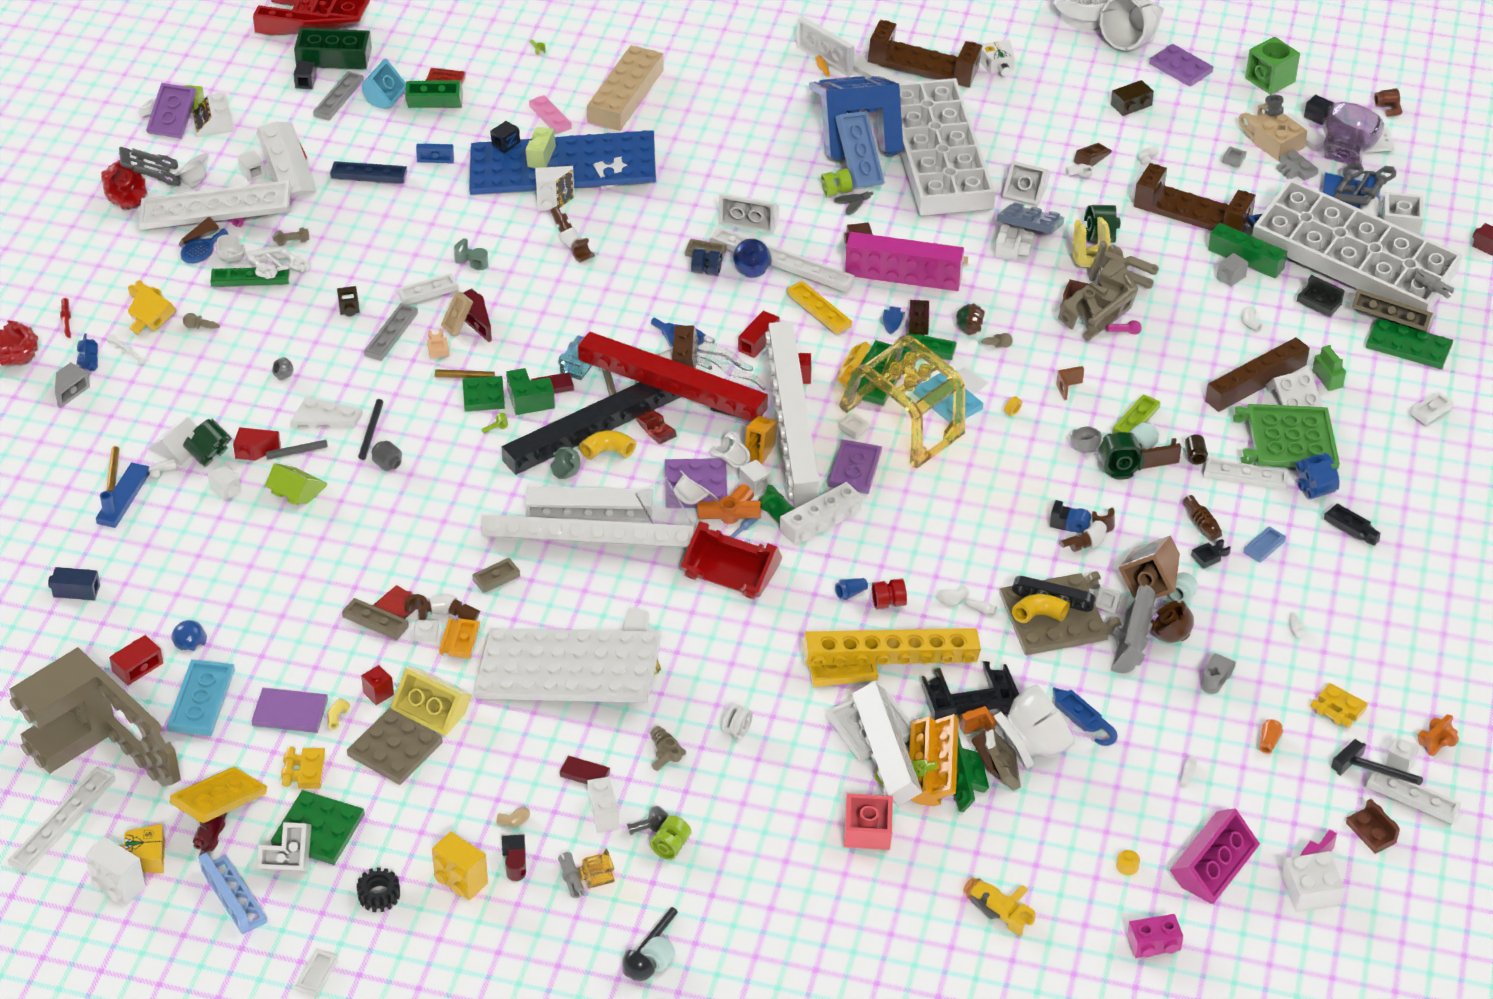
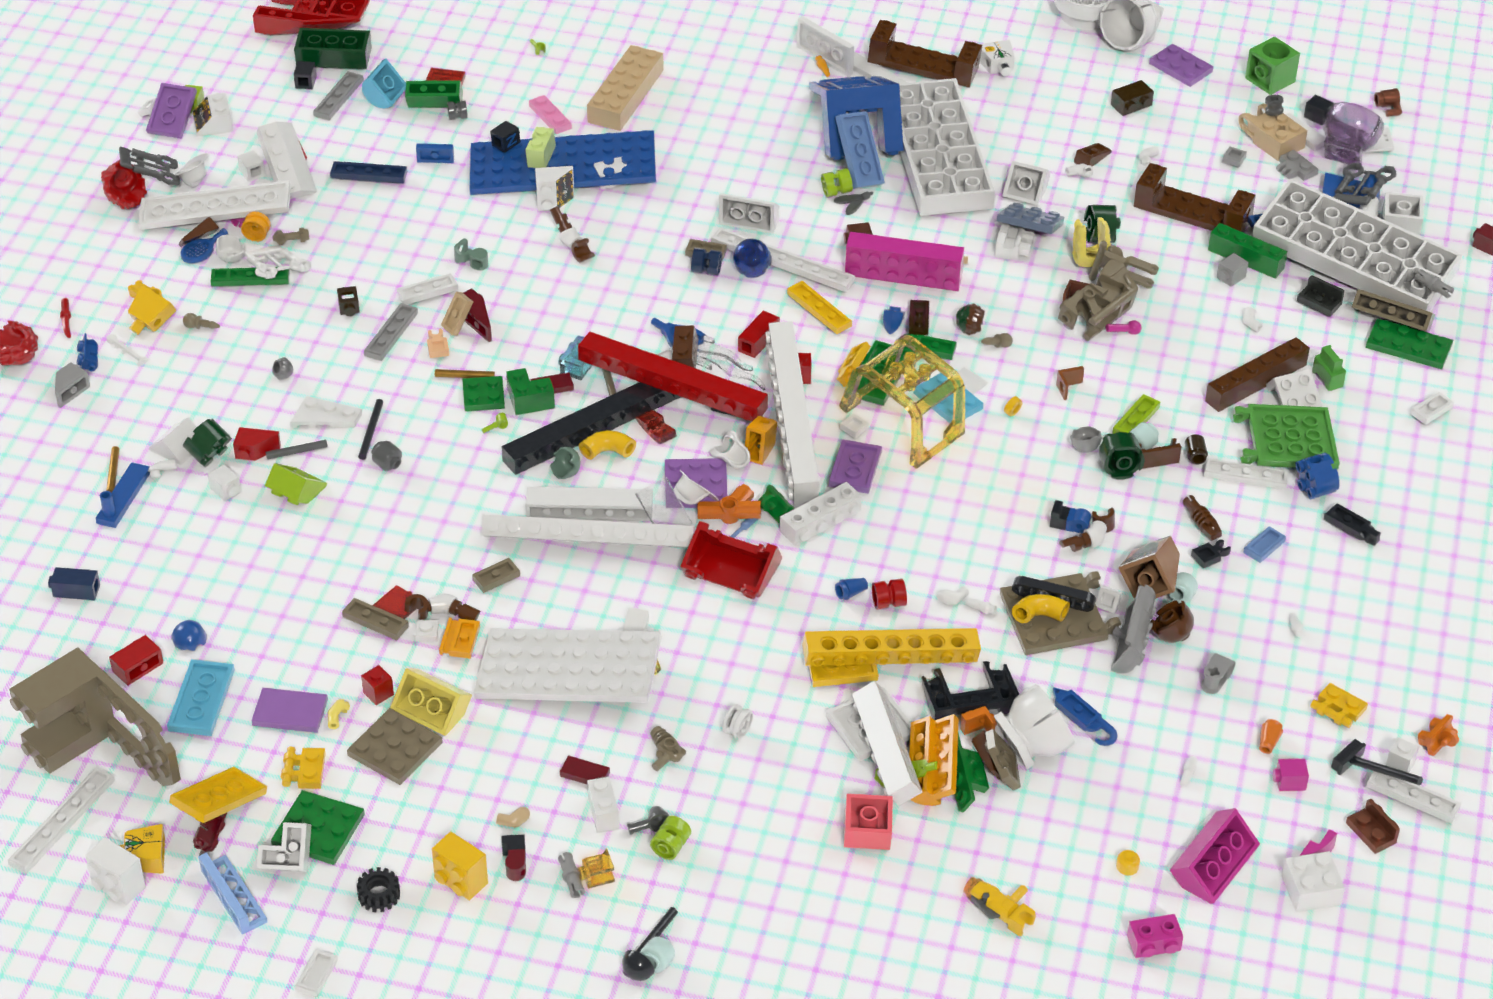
(255, 226): none -> light orange wheel
(461, 109): none -> dark grey wheel
(755, 476): white brick -> none
(1291, 774): none -> dark pink brick

